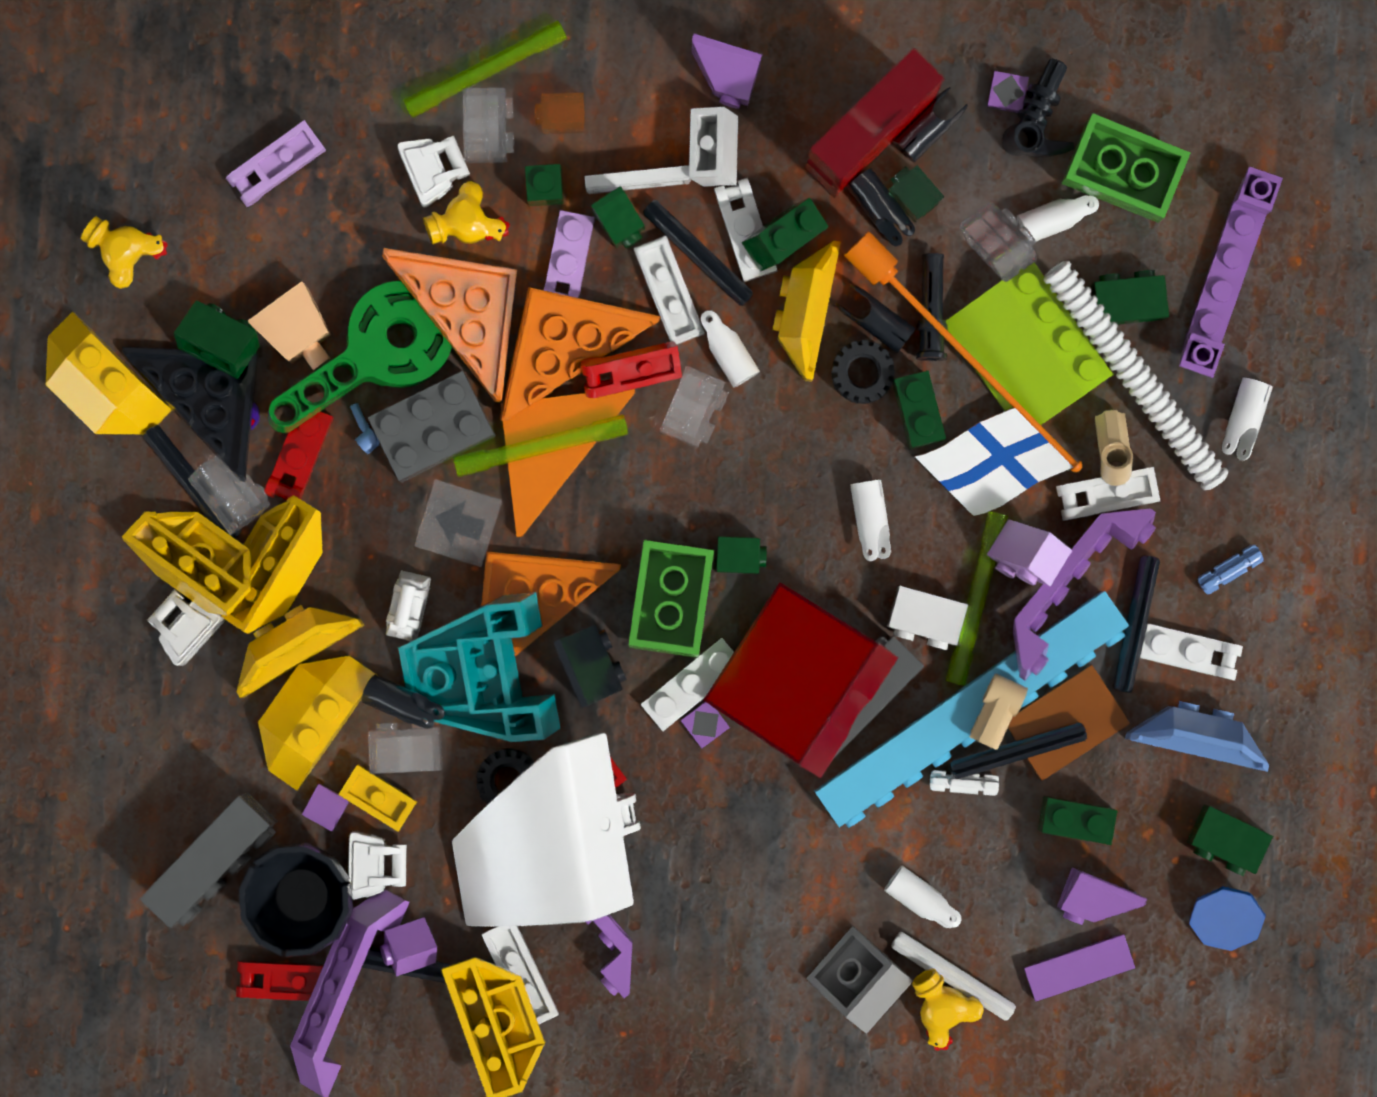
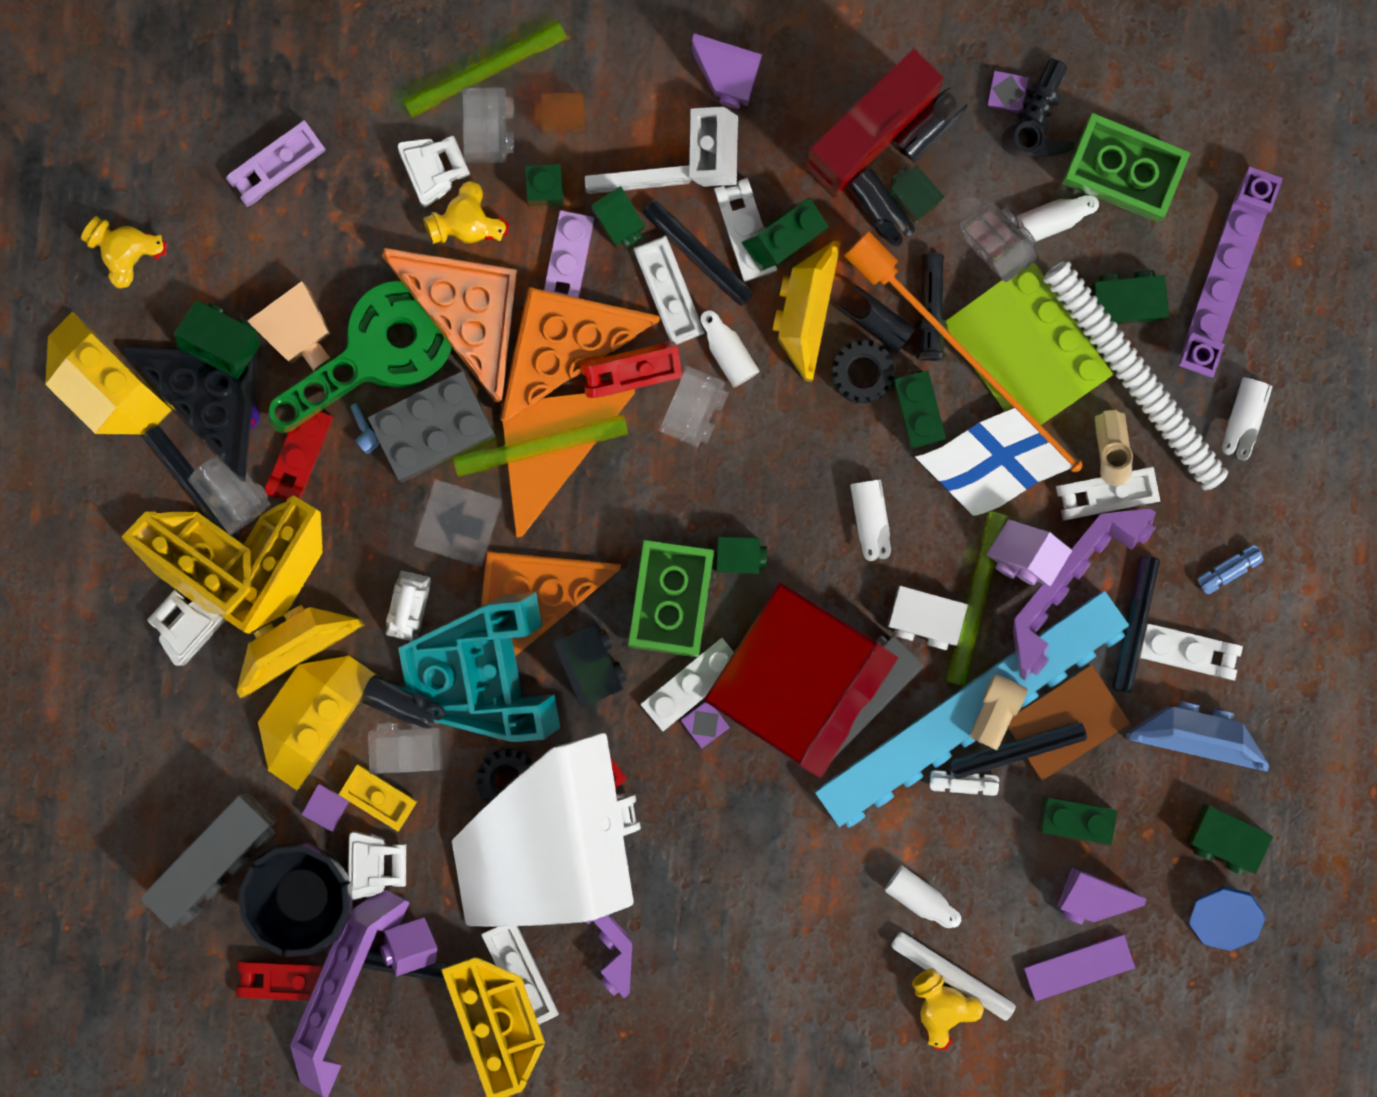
(859, 980): light grey slope -> none

